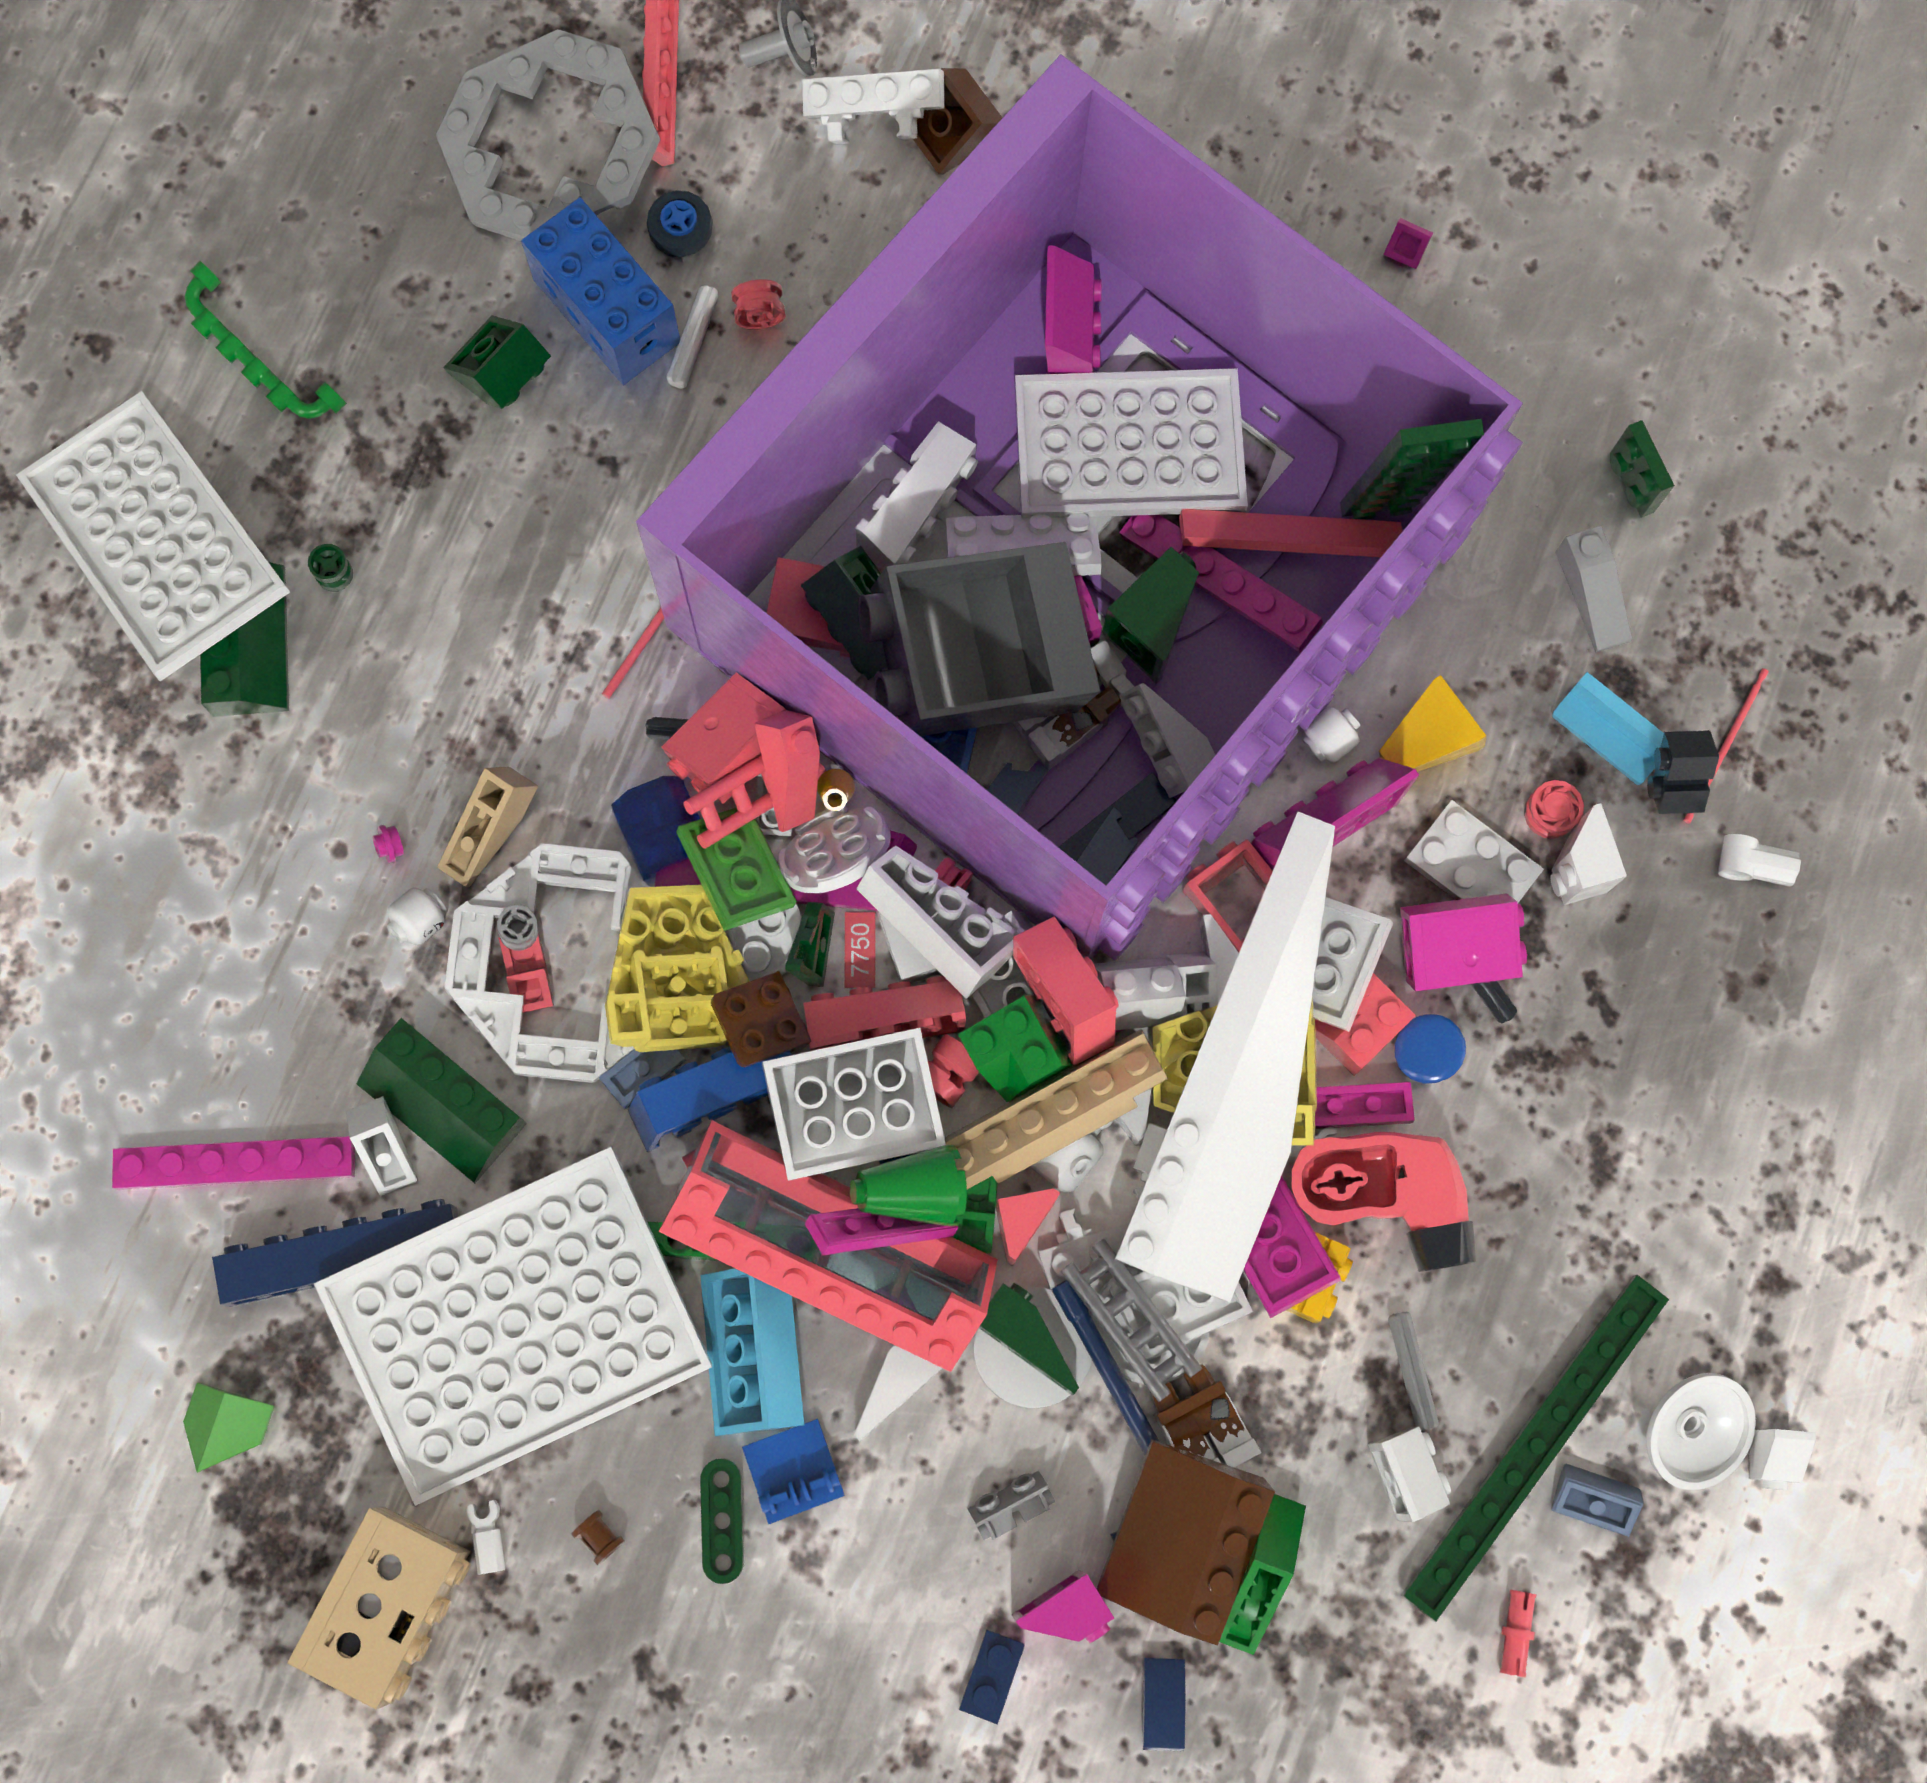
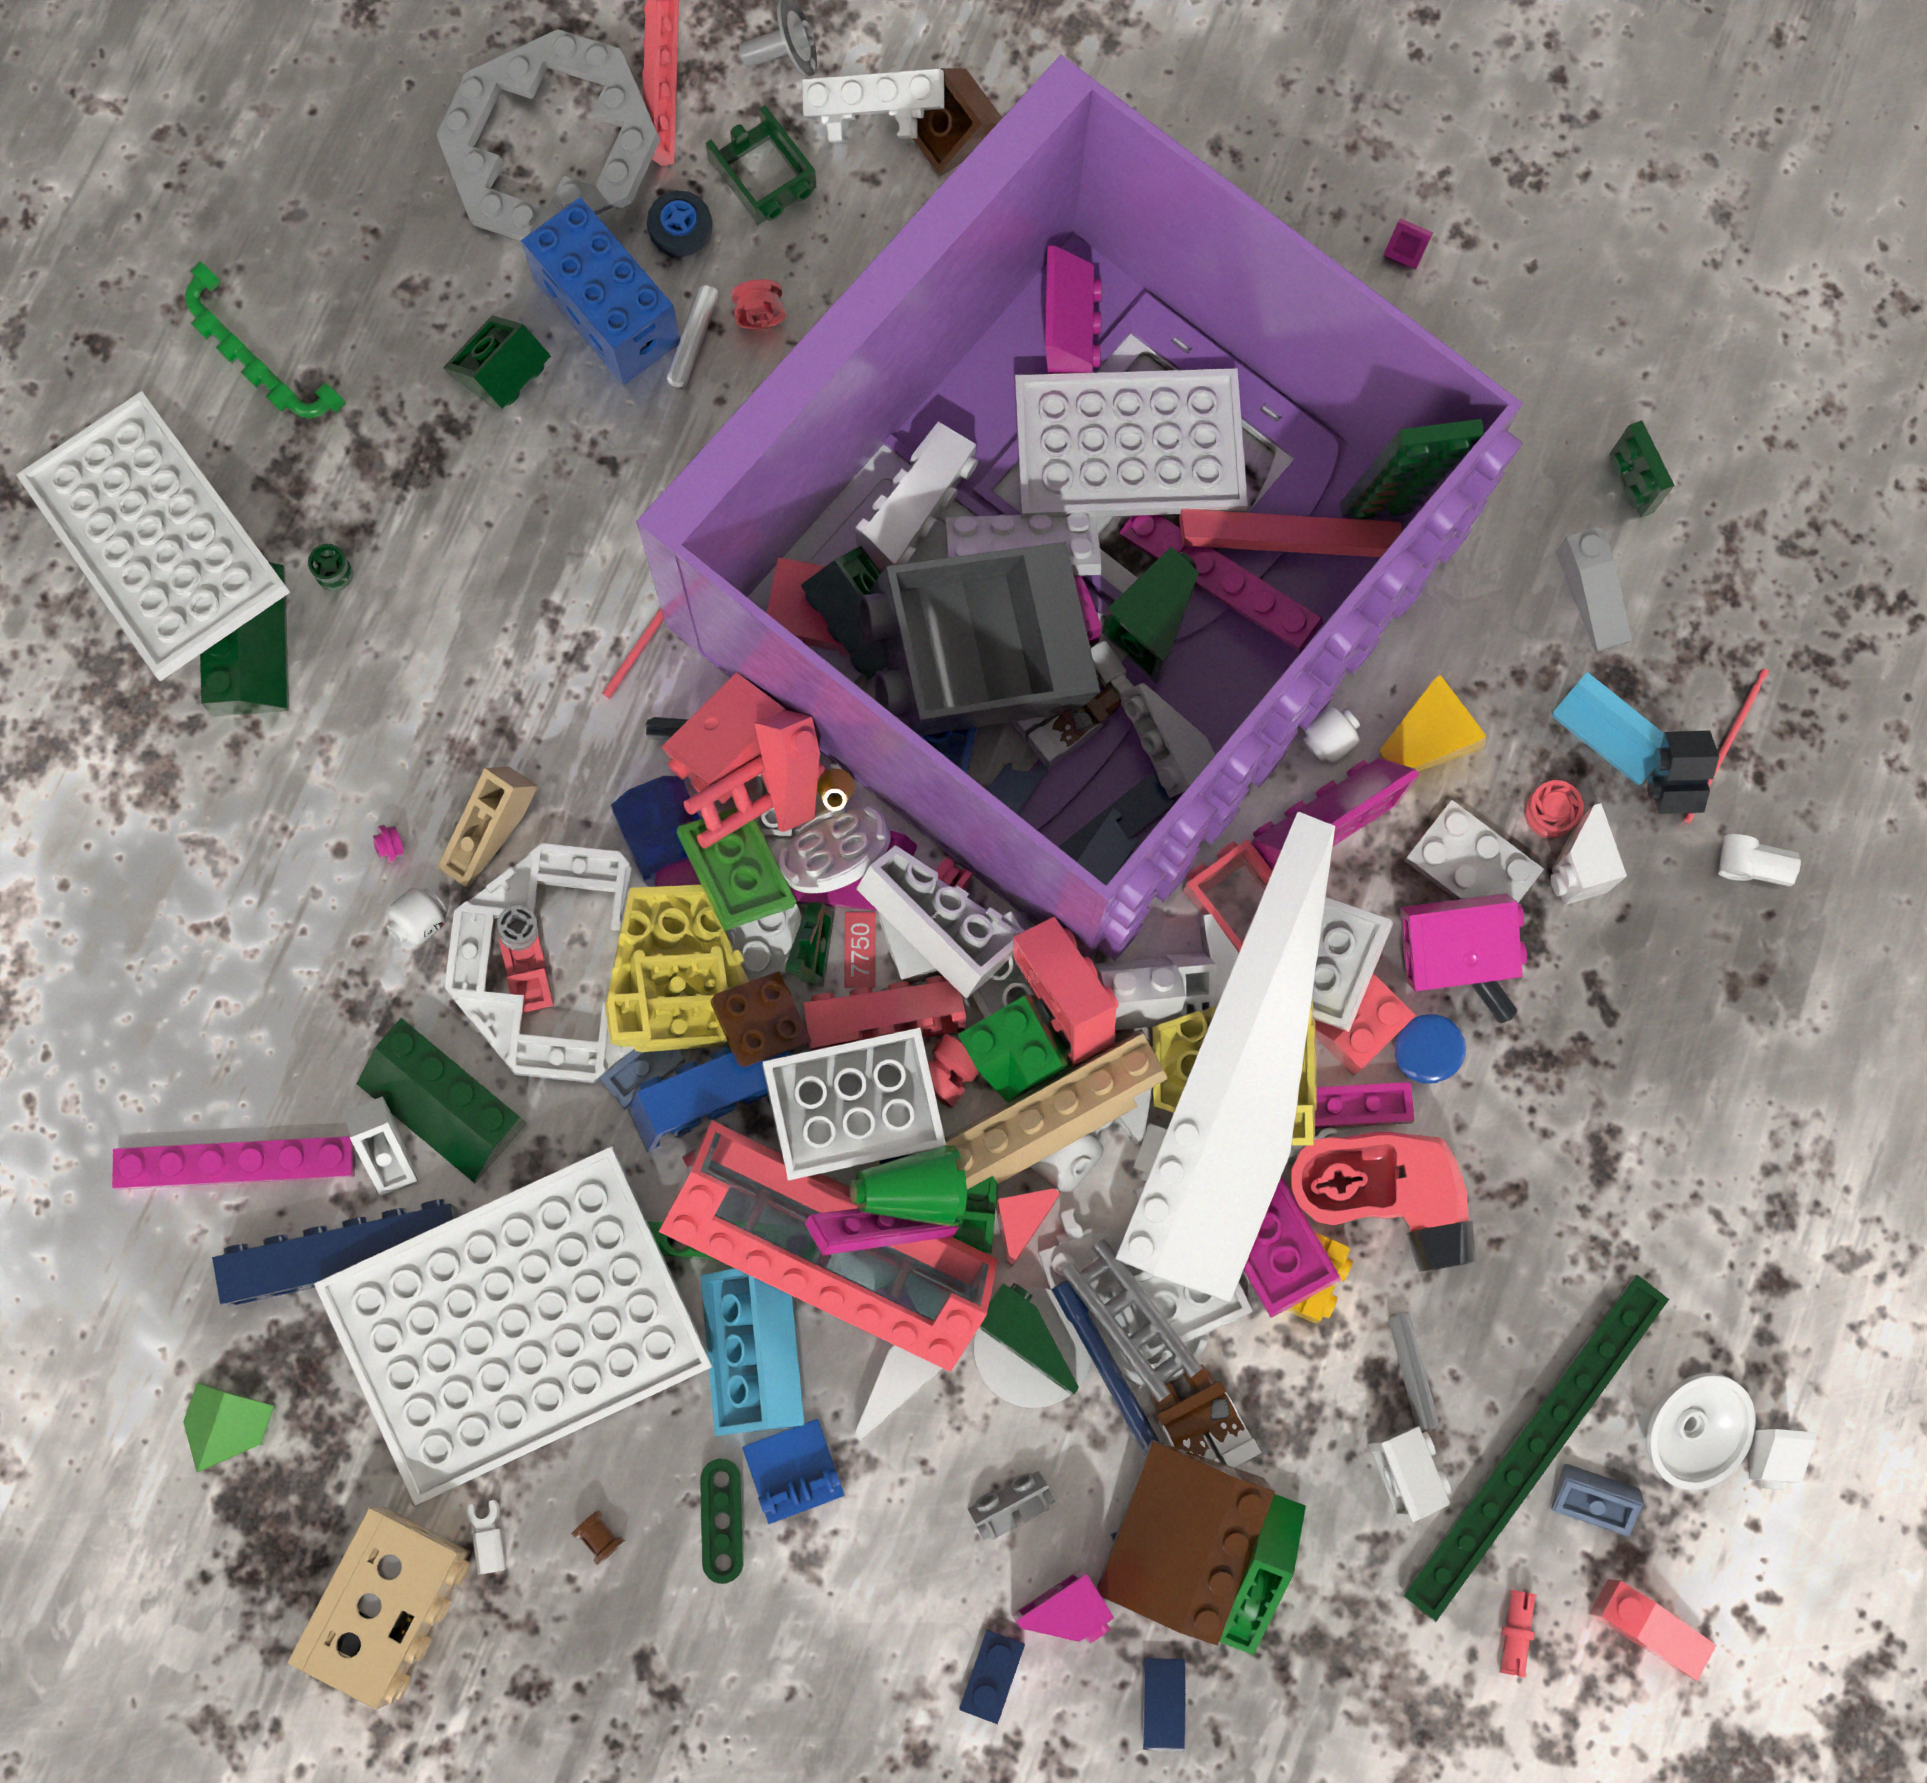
(744, 142): none -> dark green window
(1652, 1628): none -> coral slope

